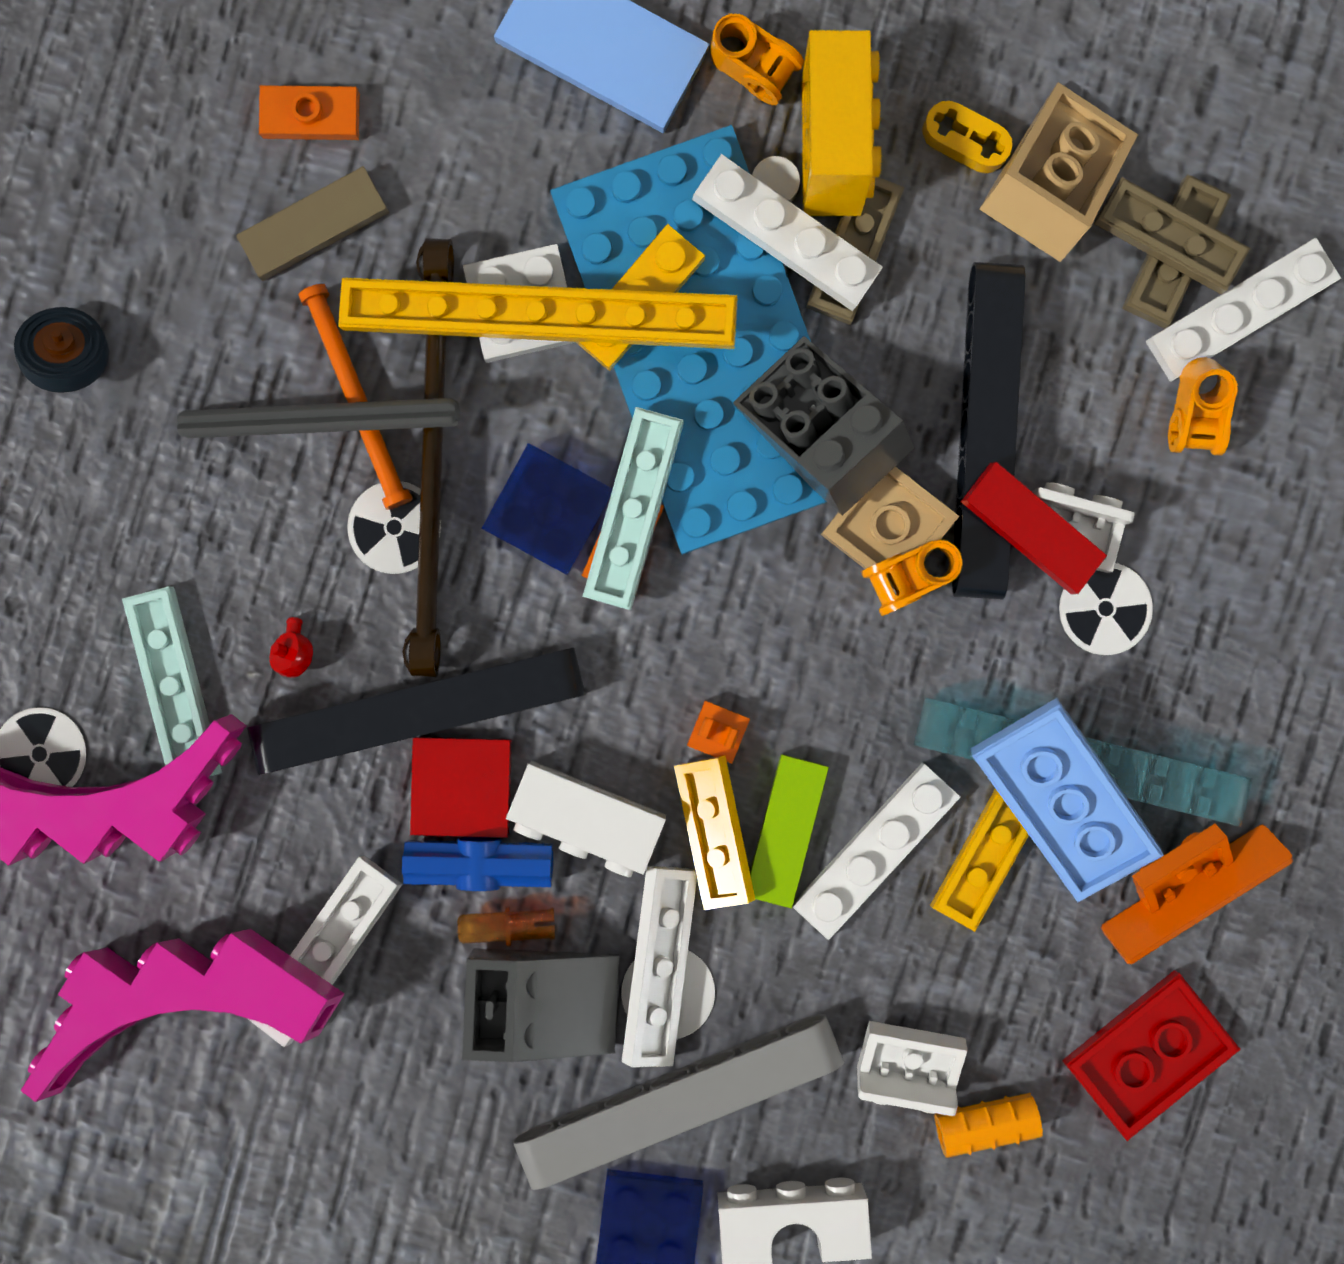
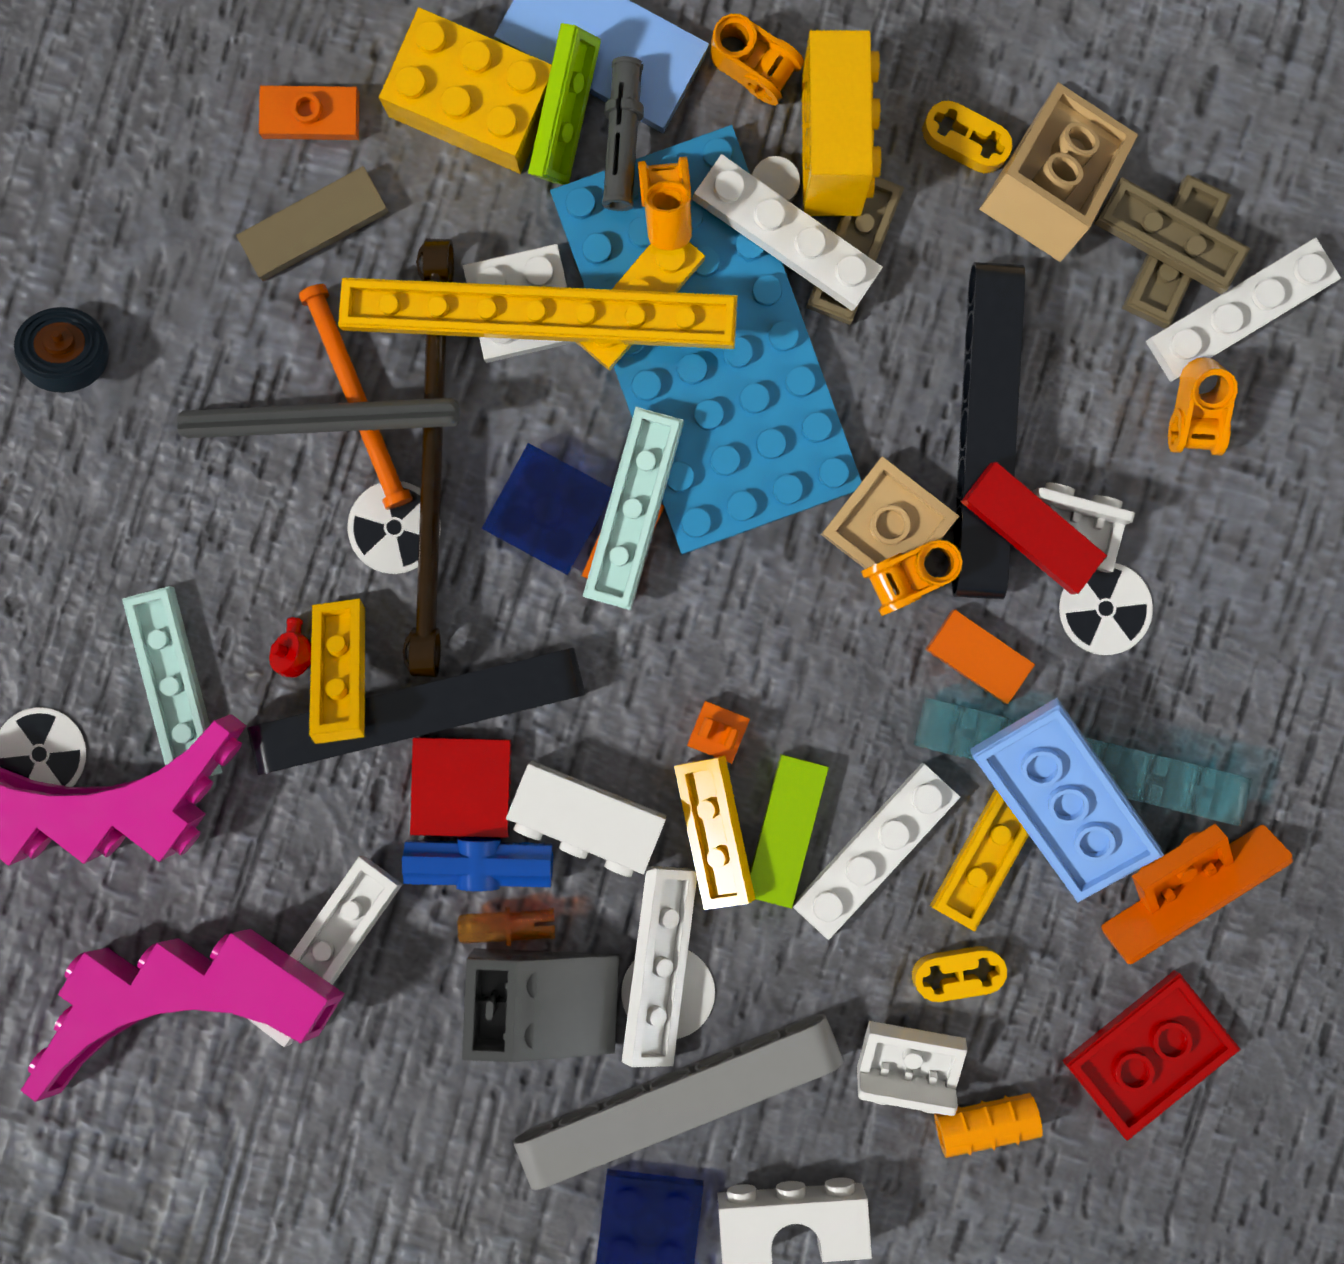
(337, 671): none -> yellow plate
(467, 90): none -> yellow brick
(564, 104): none -> lime tile
(623, 114): none -> dark grey pin
(667, 203): none -> light orange piece
(825, 425): dark grey slope -> none
(961, 985): none -> yellow beam
(980, 656): none -> orange tile

